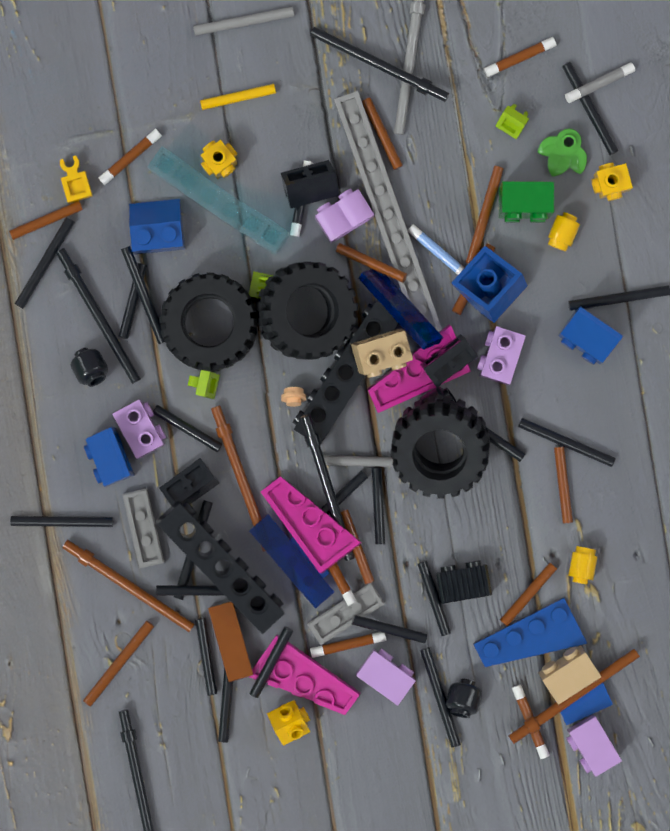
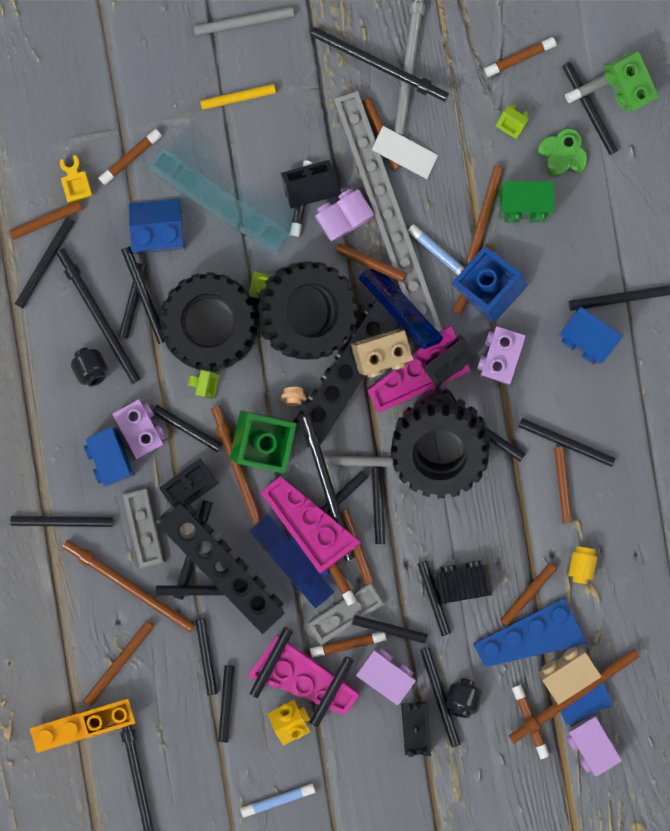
(82, 725): none -> light orange slope
(223, 167): yellow brick -> none
(230, 641): dark orange tile -> none
(262, 441): none -> green brick
(278, 800): none -> light blue bar
(331, 691): none -> black bar
(404, 152): none -> white sticker
(416, 729): none -> black hinge
(563, 231): yellow brick -> none
(619, 176): yellow brick -> none
(630, 81): none -> bright green brick

